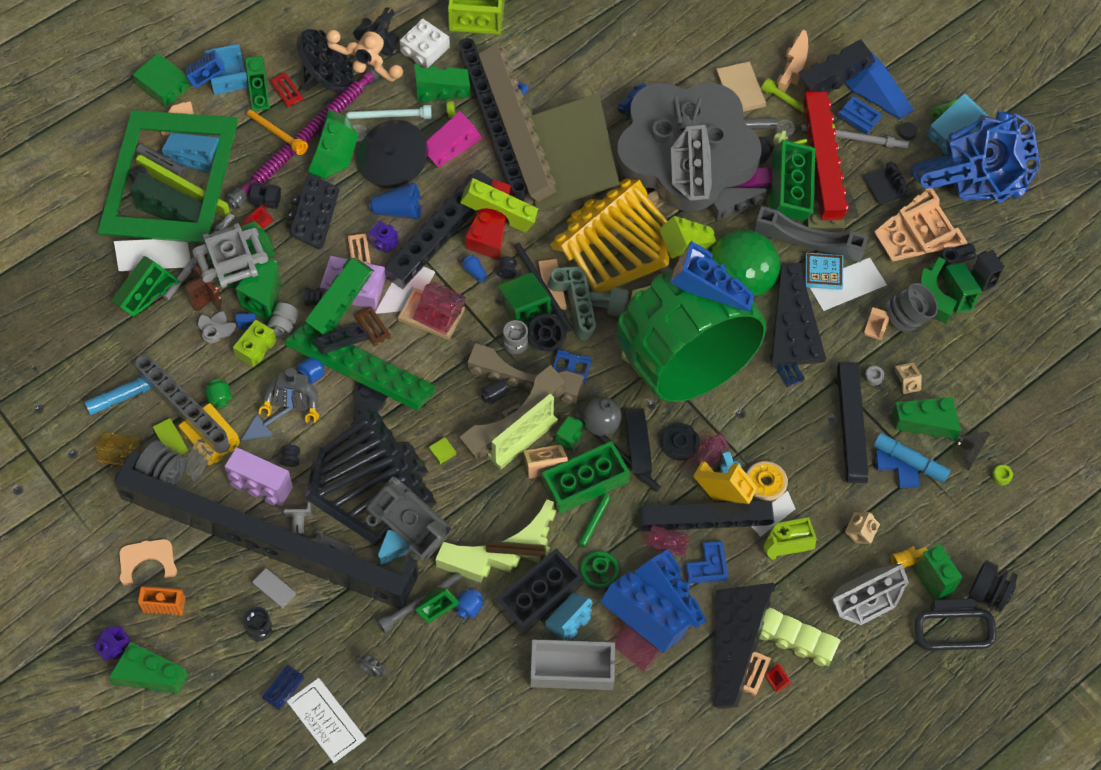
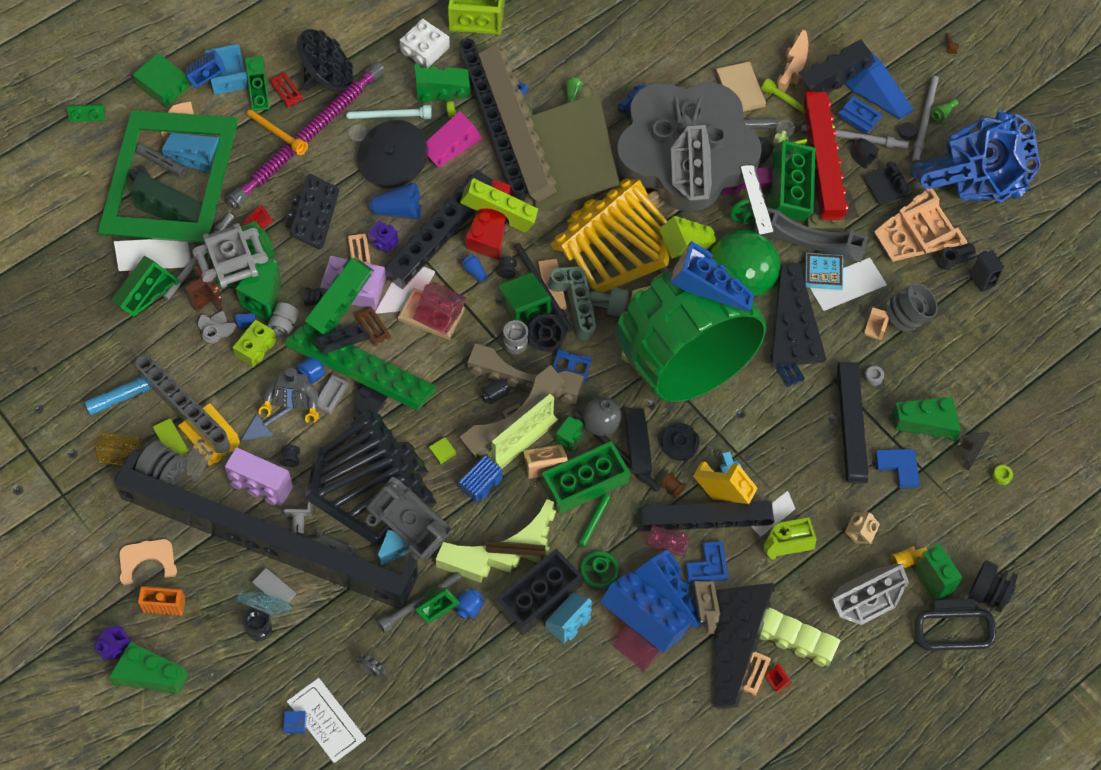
(86, 113): none -> green hinge
(179, 183): lime tile -> none
(218, 393): green head -> none
(264, 195): black wheel -> none
(264, 602): none -> clear light blue tile
(273, 702): clear blue tile -> none
(295, 722): none -> blue tile
(331, 394): none -> light grey tile
(333, 146): green wedge -> none
(372, 40): wheel -> none
(480, 479): none -> blue brick
(573, 88): none -> bright green cone
(573, 664): light grey piece -> none
(673, 485): none -> reddish brown bush
(706, 604): none -> dark tan hinge
(712, 450): clear pink hinge -> none
(736, 200): dark grey slope -> none
(746, 212): none -> green piece
(757, 199): none -> white sticker
(772, 471): yellow wheel -> none
(864, 152): none -> black brick
(910, 377): tan bracket -> none
(912, 458): dark azure piece -> none
(918, 146): none -> light grey bar
(929, 279): green arch -> none
(952, 47): none -> reddish brown hand
(960, 114): medium azure slope -> none
(961, 287): green slope -> none

